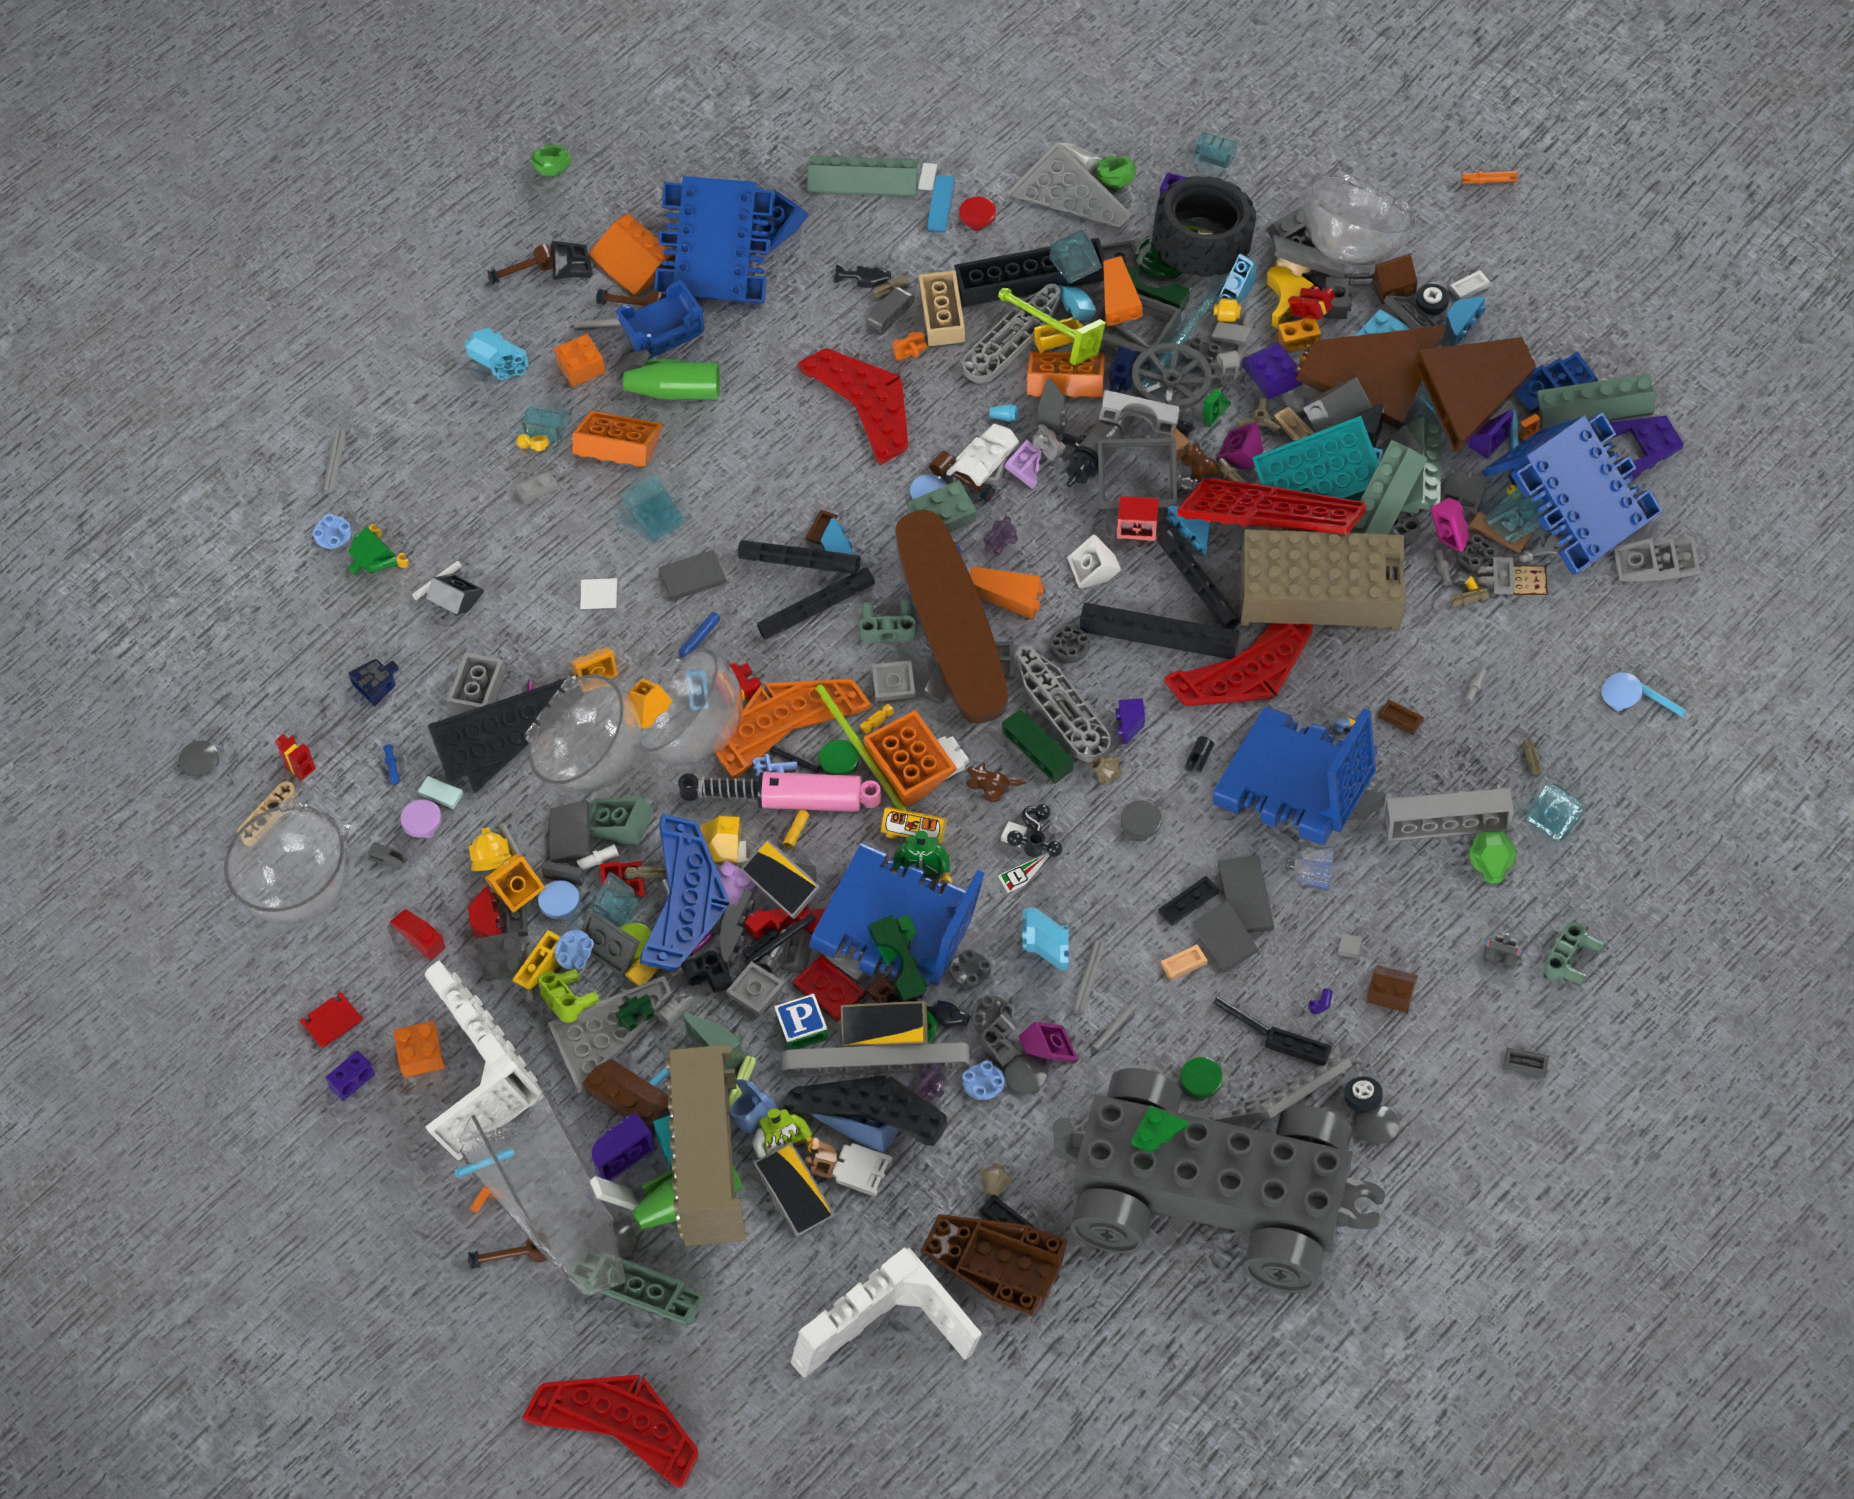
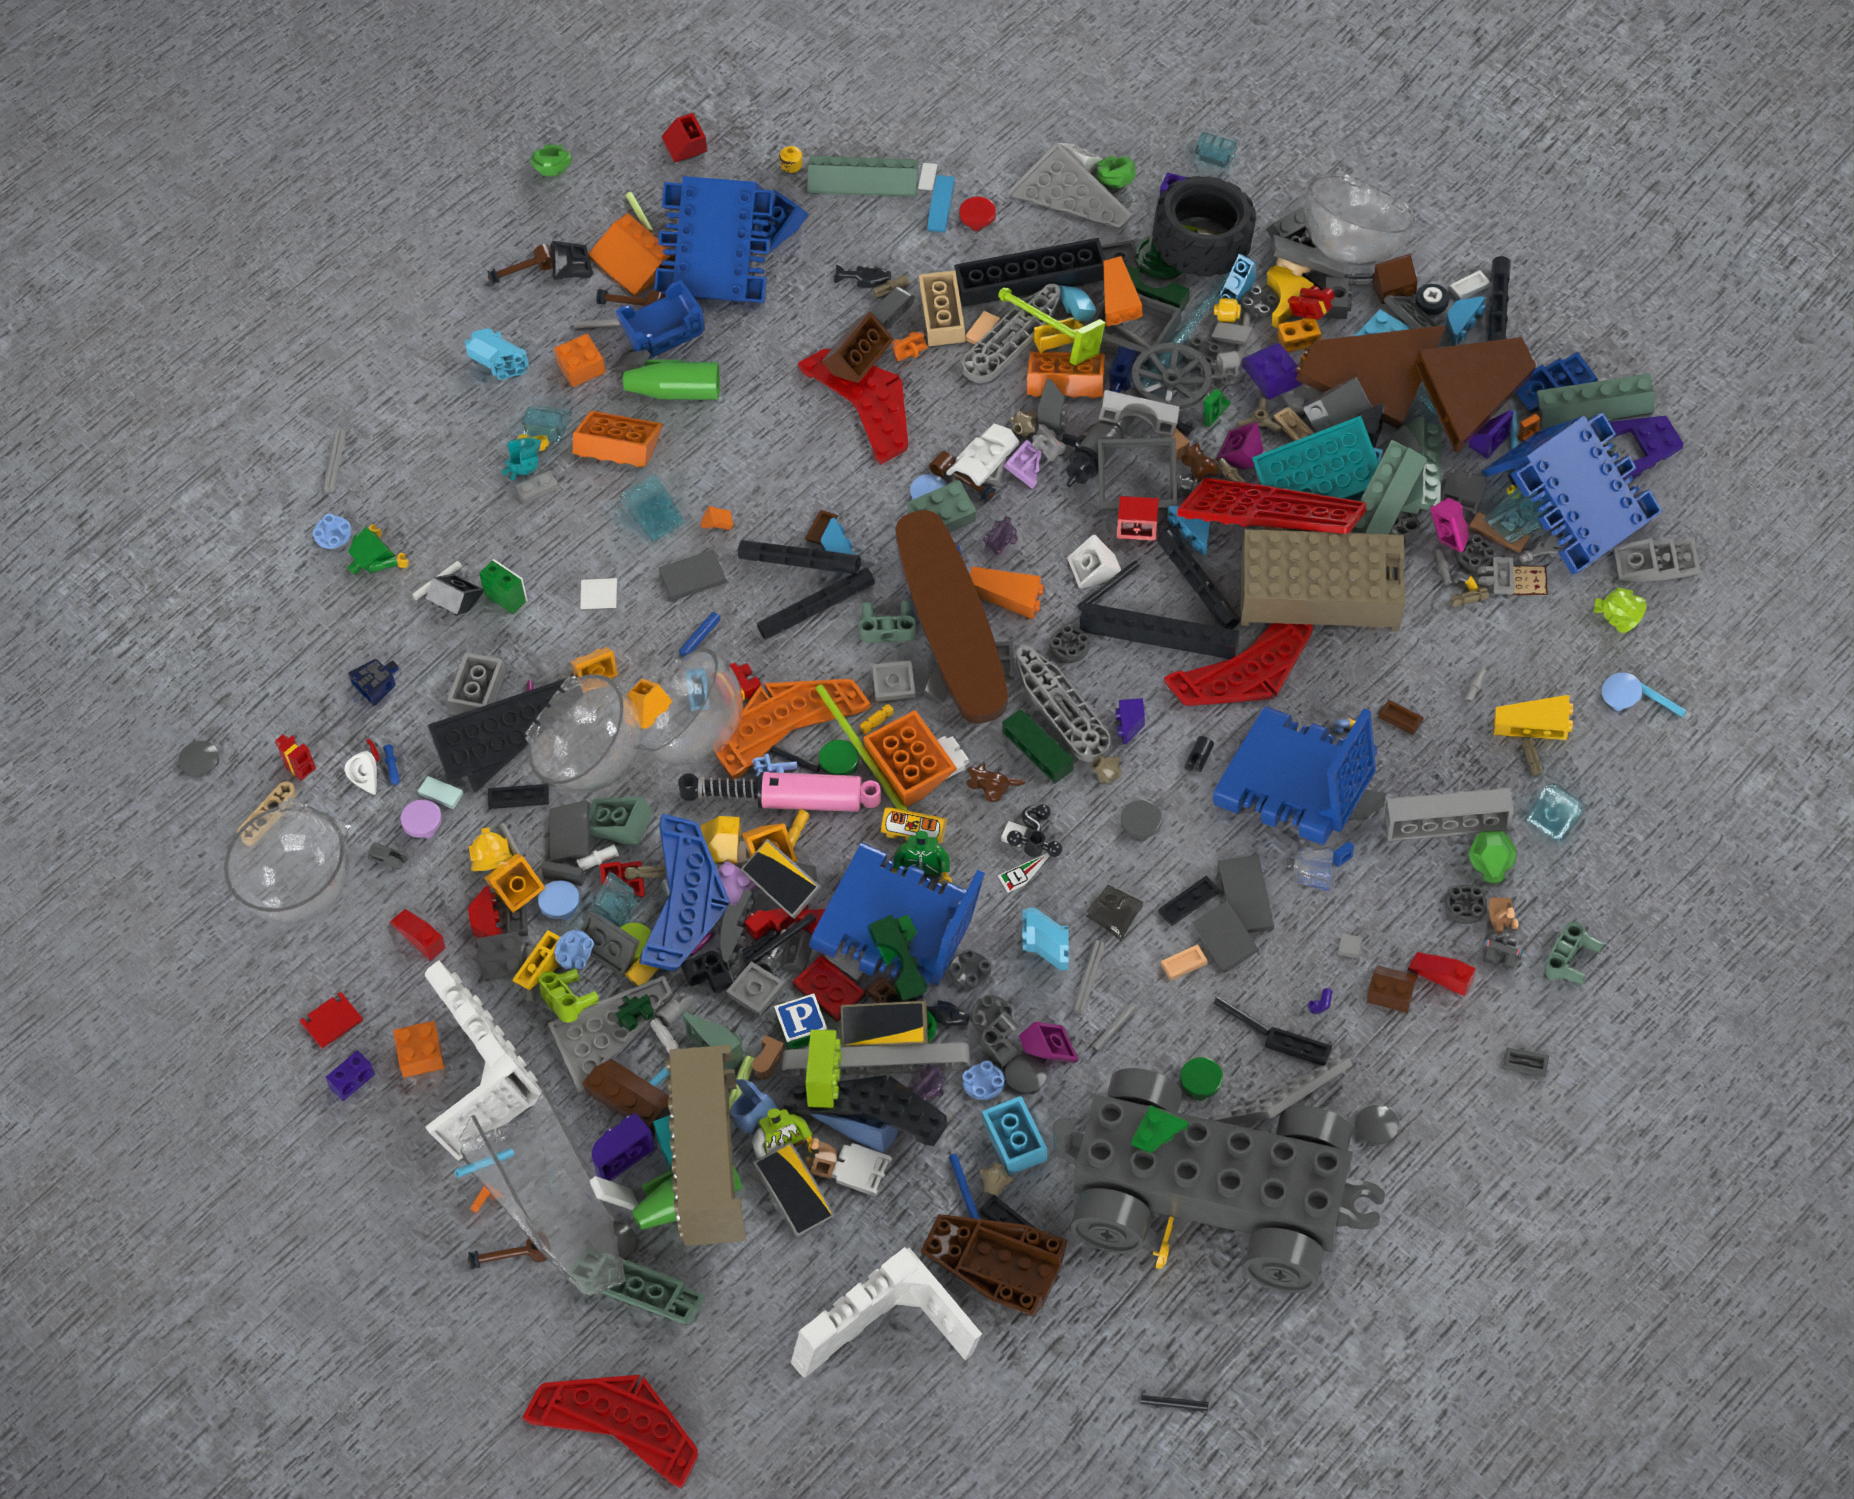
(363, 770): none -> white piece
(503, 586): none -> green piece
(518, 796): none -> black tile
(522, 457): none -> teal helmet
(639, 212): none -> yellowish green piece
(663, 1034): none -> white axle
(684, 138): none -> red slope
(717, 518): none -> orange tile
(769, 1058): none -> medium nougat leg
(775, 833): none -> light orange slope
(791, 159): none -> yellow head
(823, 1068): none -> lime brick
(858, 349): none -> reddish brown slope
(963, 1186): none -> blue bar
(981, 327): none -> light nougat tile
(1004, 413): medium azure cone -> none
(1014, 1135): none -> medium azure brick
(1024, 423): none -> dark tan rock
(1075, 256): clear light blue slope -> none
(1110, 584): none -> black bar
(1114, 911): none -> clear smoke plate
(1164, 1250): none -> yellow piece
(1173, 1402): none -> black piece
(1259, 302): none -> dark grey dish
(1343, 854): none -> blue tile
(1363, 1094): black wheel -> none
(1444, 971): none -> red slope
(1466, 903): none -> dark grey tile
(1489, 177): orange pin -> none
(1499, 298): none -> black piece
(1501, 912): none -> medium nougat piece
(1535, 719): none -> yellow slope
(1622, 609): none -> lime helmet

